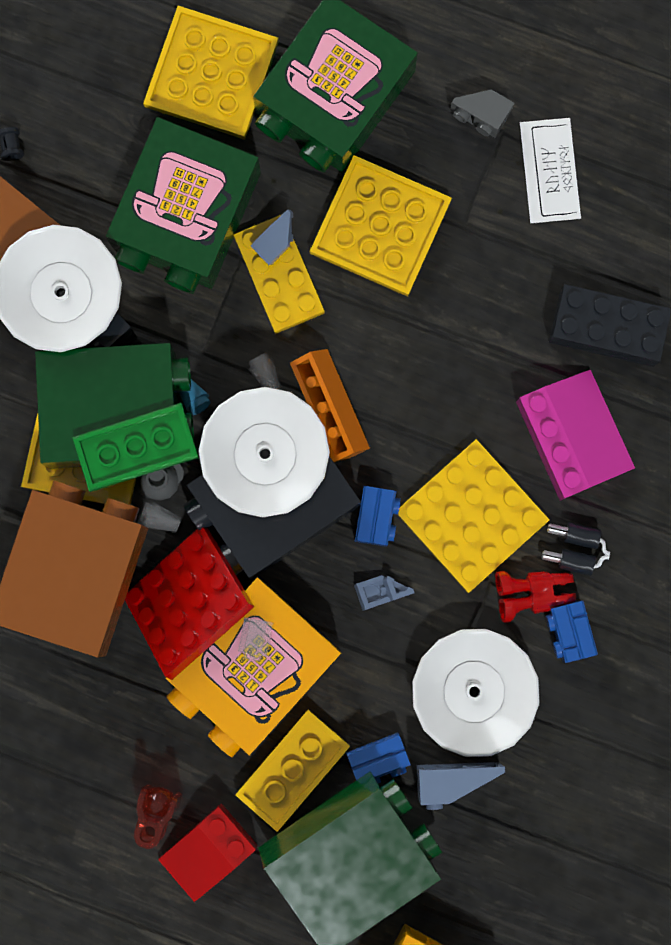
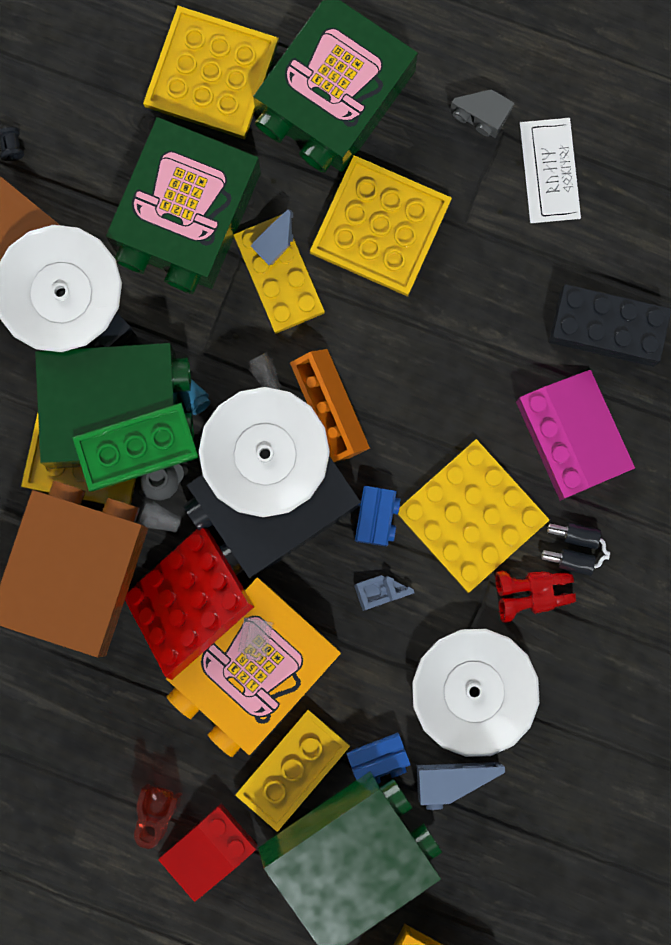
(571, 632): blue brick -> none

